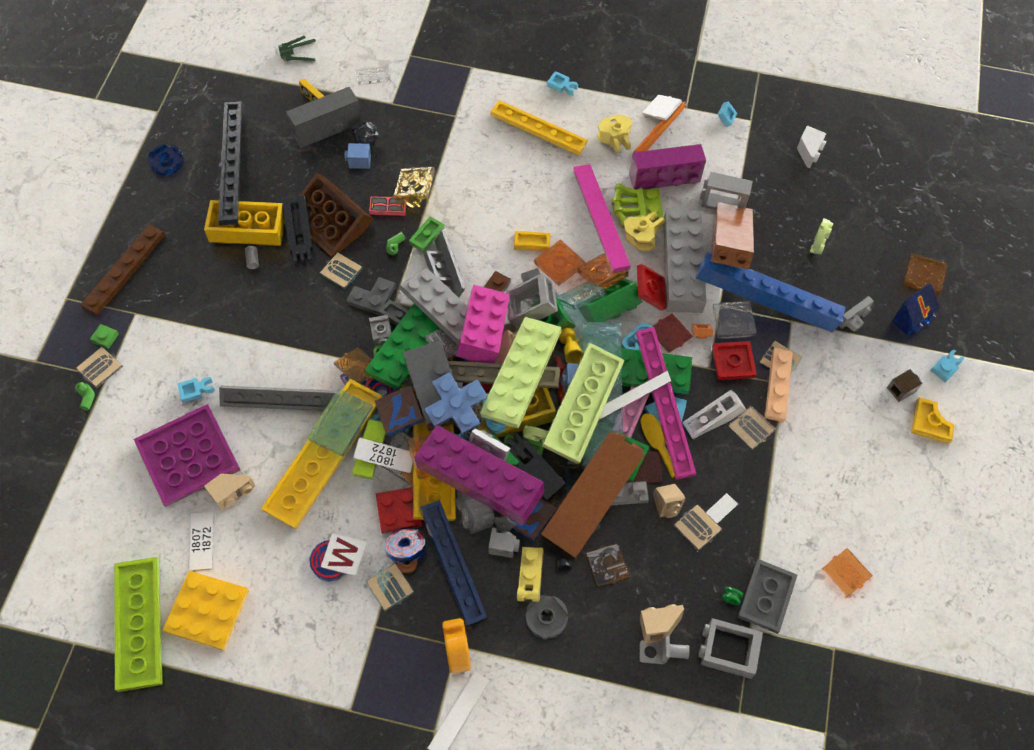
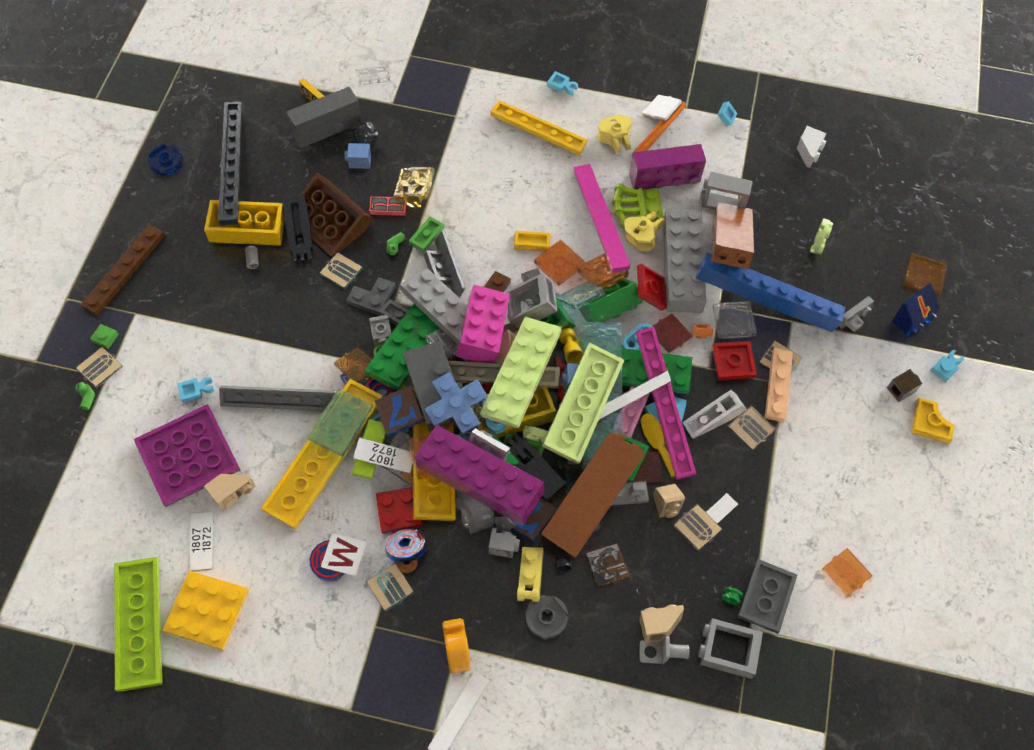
(286, 49): dark green plant -> none
(453, 563): dark blue plate -> none

